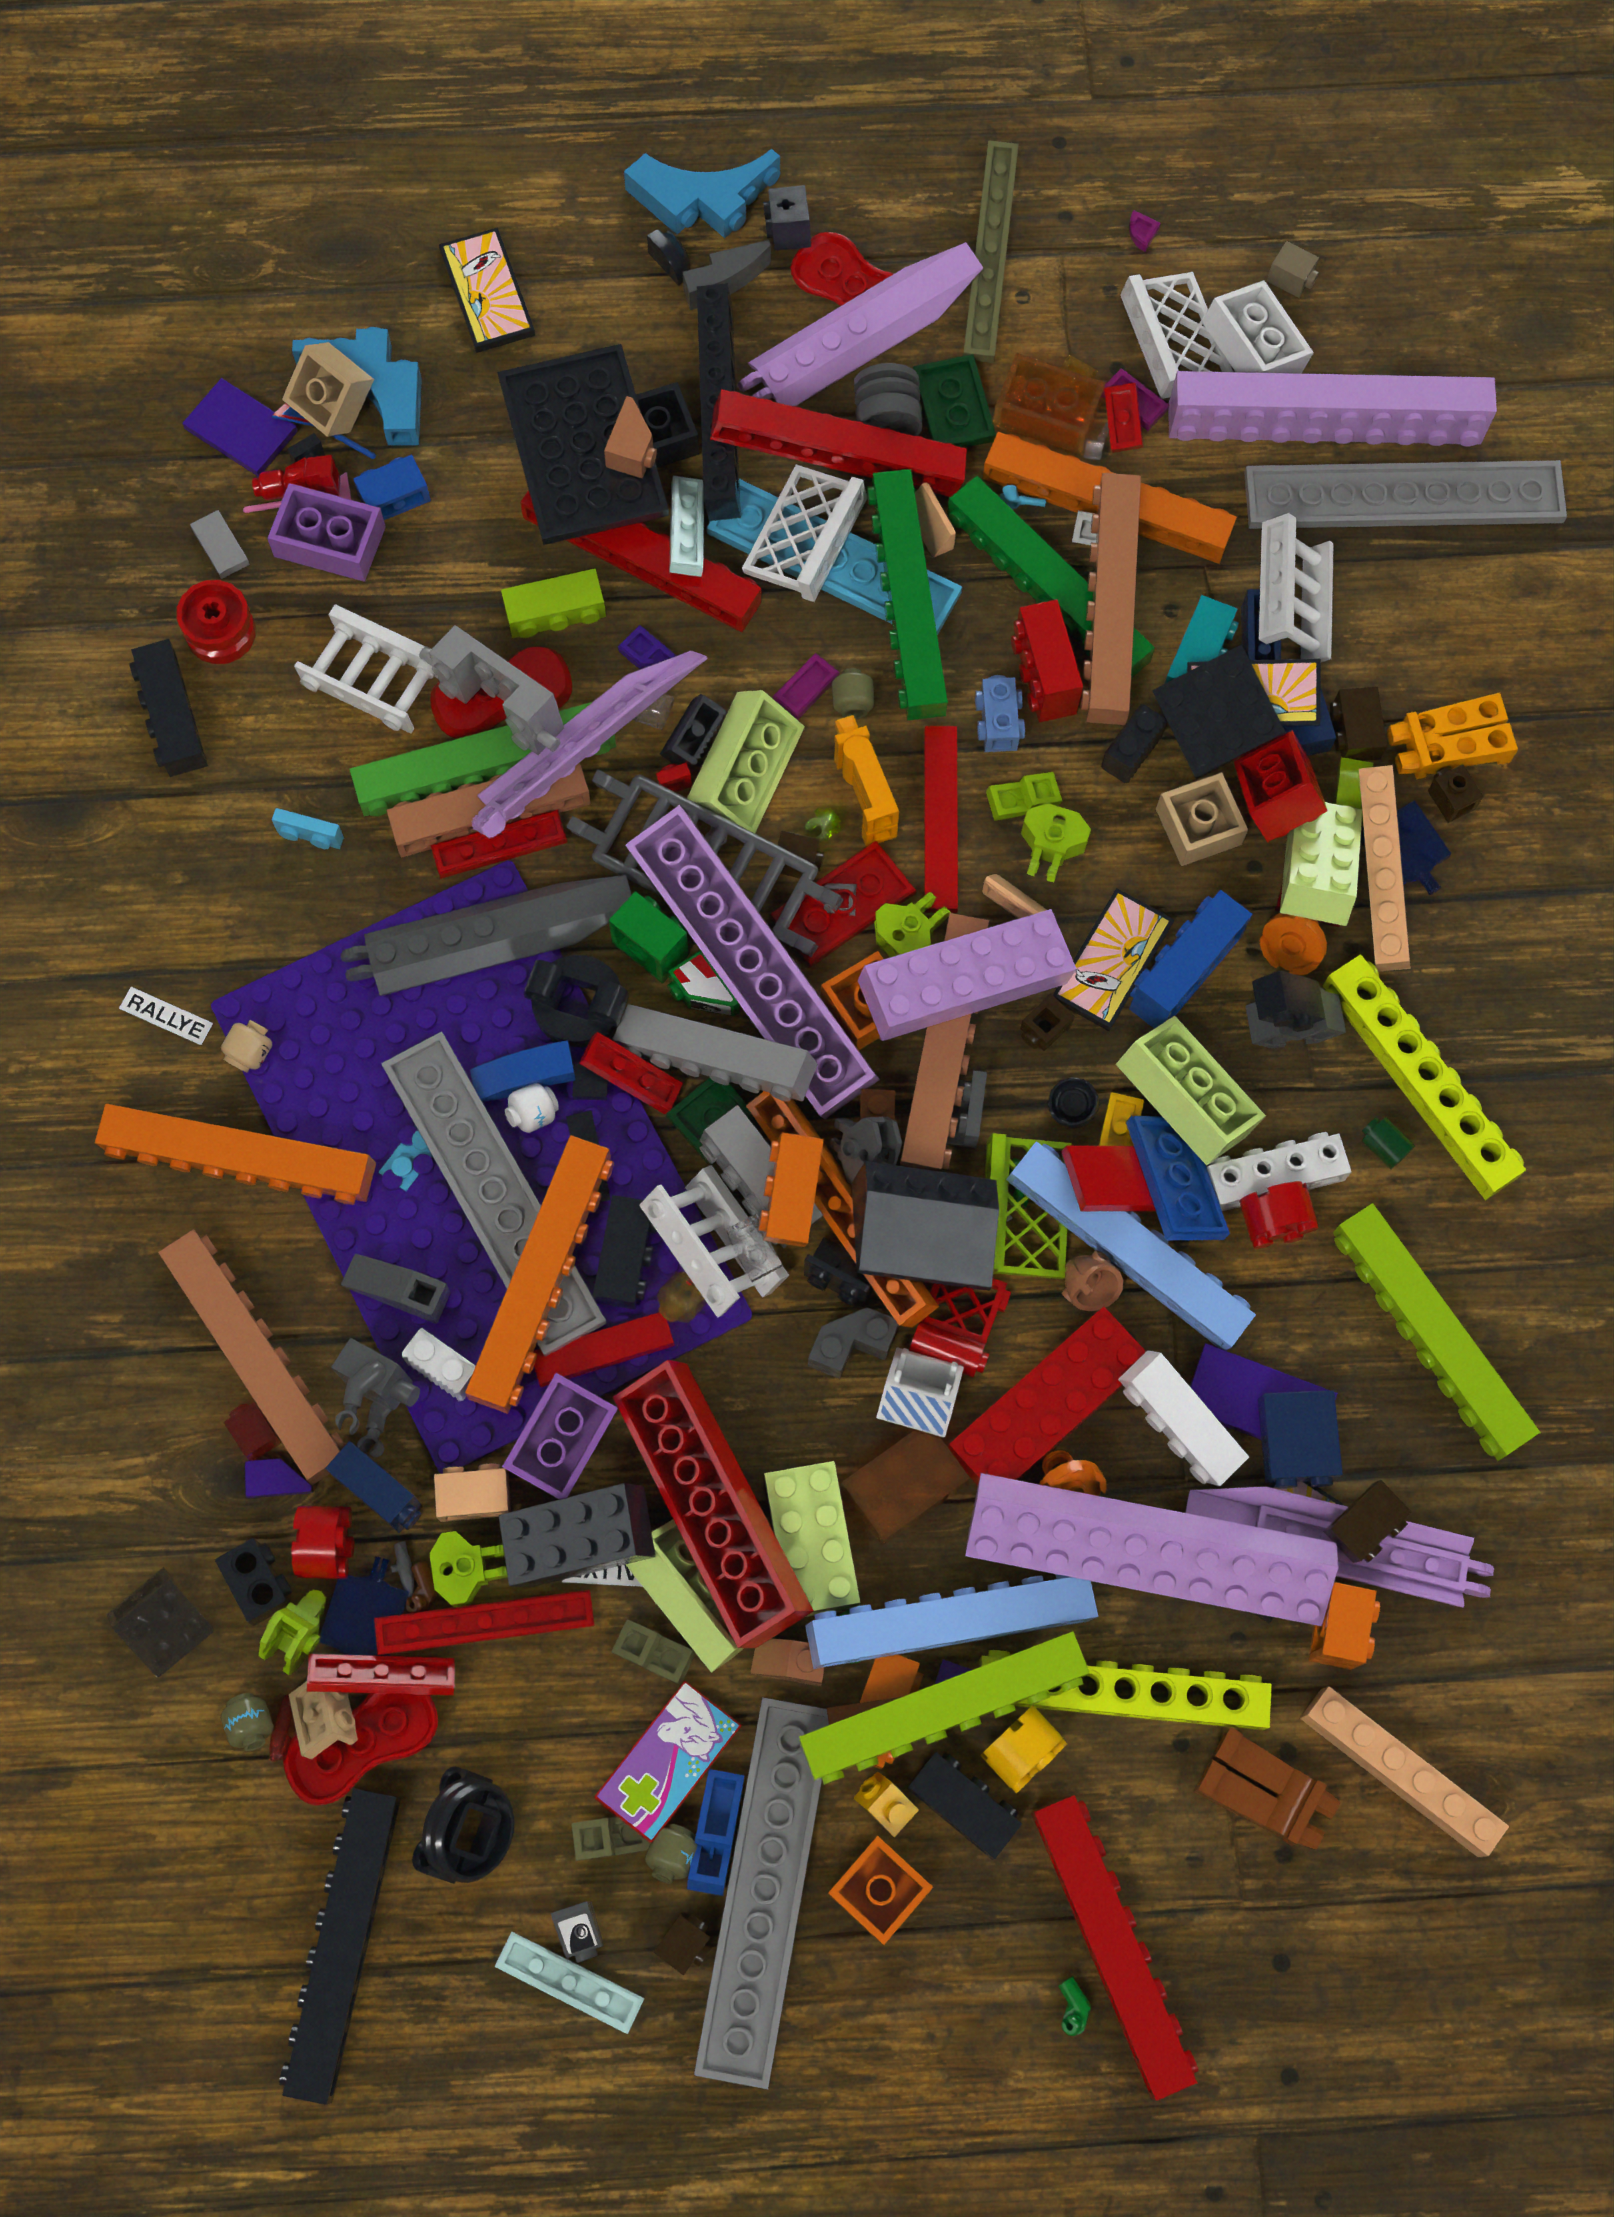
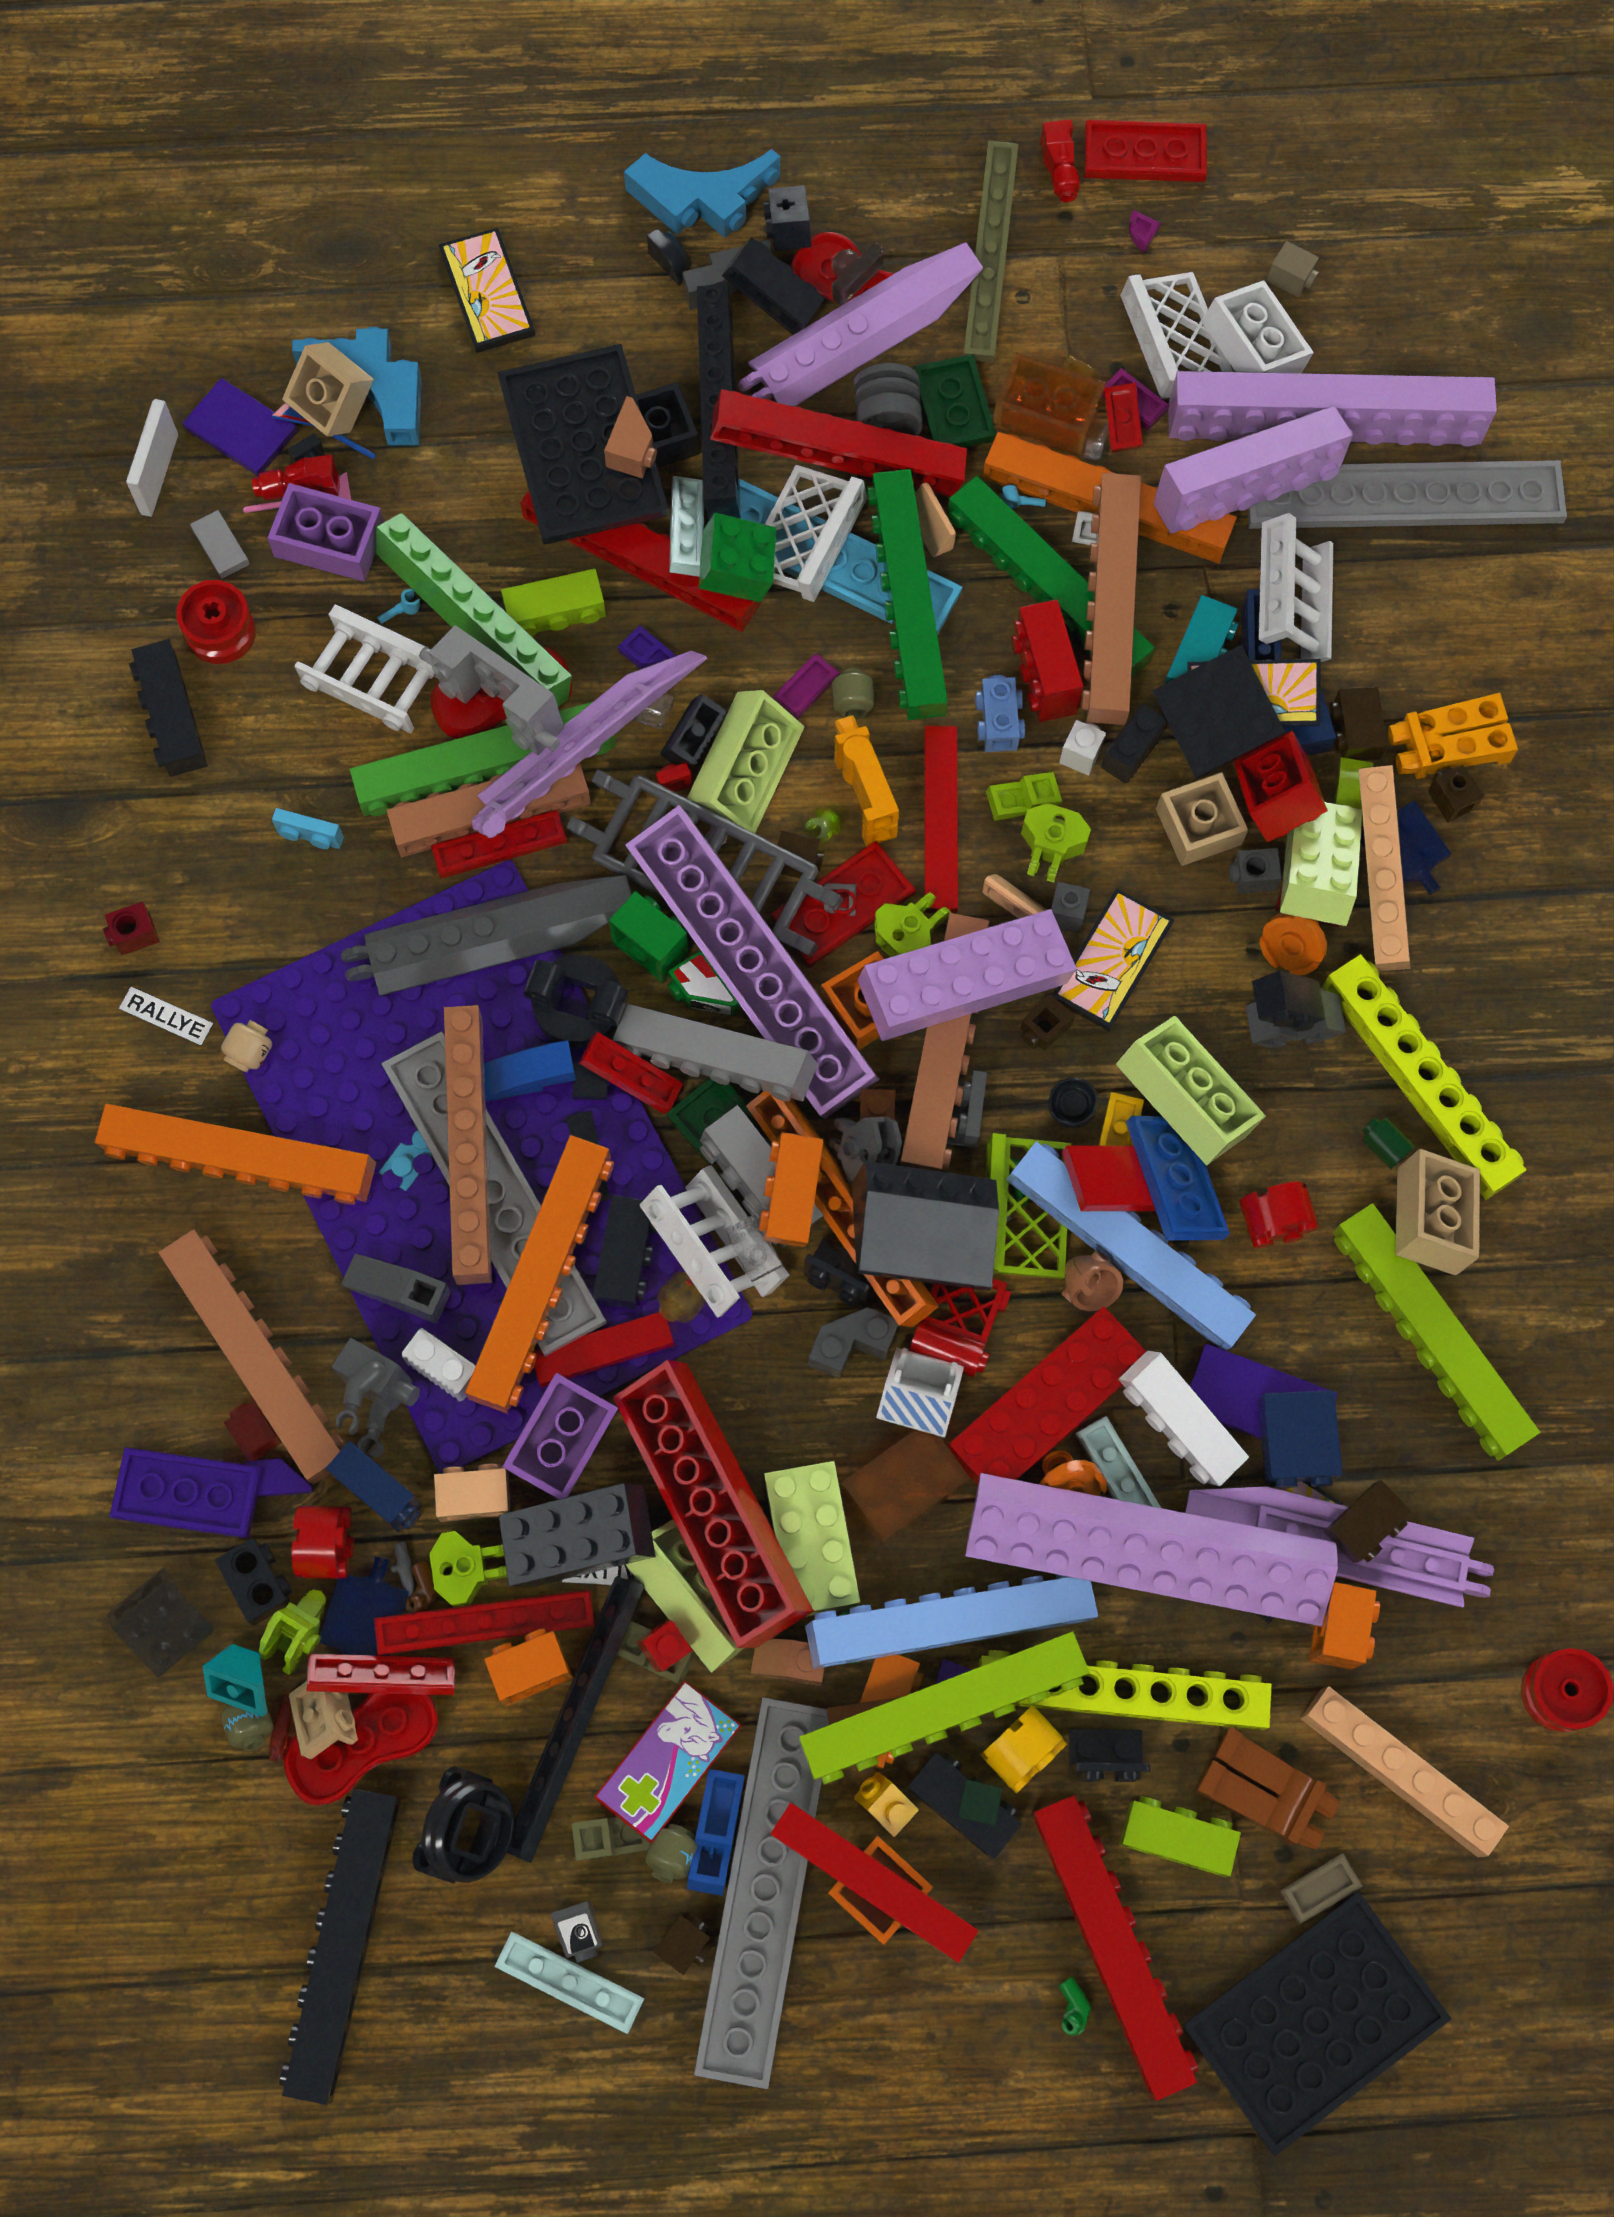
(143, 935): none -> dark red brick
(152, 457): none -> white tile
(186, 1493): none -> dark purple tile
(236, 1679): none -> teal slope
(393, 487): blue brick -> none
(403, 606): none -> medium azure hand
(465, 603): none -> bright green brick
(467, 1145): none -> nougat brick
(528, 1667): none -> orange brick
(531, 1107): white head -> none
(574, 1717): none -> black tile
(664, 1646): none -> red brick
(737, 557): none -> green brick
(773, 286): none -> black brick
(854, 271): none -> clear smoke tile
(874, 1882): none -> red tile
(980, 1803): none -> clear green tile
(1059, 158): none -> red piece
(1069, 906): none -> dark grey brick
(1082, 747): none -> white brick
(1106, 1752): none -> black bracket
(1115, 1463): none -> light aqua tile
(1145, 150): none -> red tile
(1180, 1836): none -> lime brick
(1189, 960): blue brick -> none
(1252, 469): none -> lavender brick
(1265, 861): none -> dark grey brick
(1313, 1162): white brick -> none
(1316, 2023): none -> black plate
(1320, 1888): none -> dark tan tile
(1438, 1212): none -> tan brick
(1588, 1686): none -> red wheel

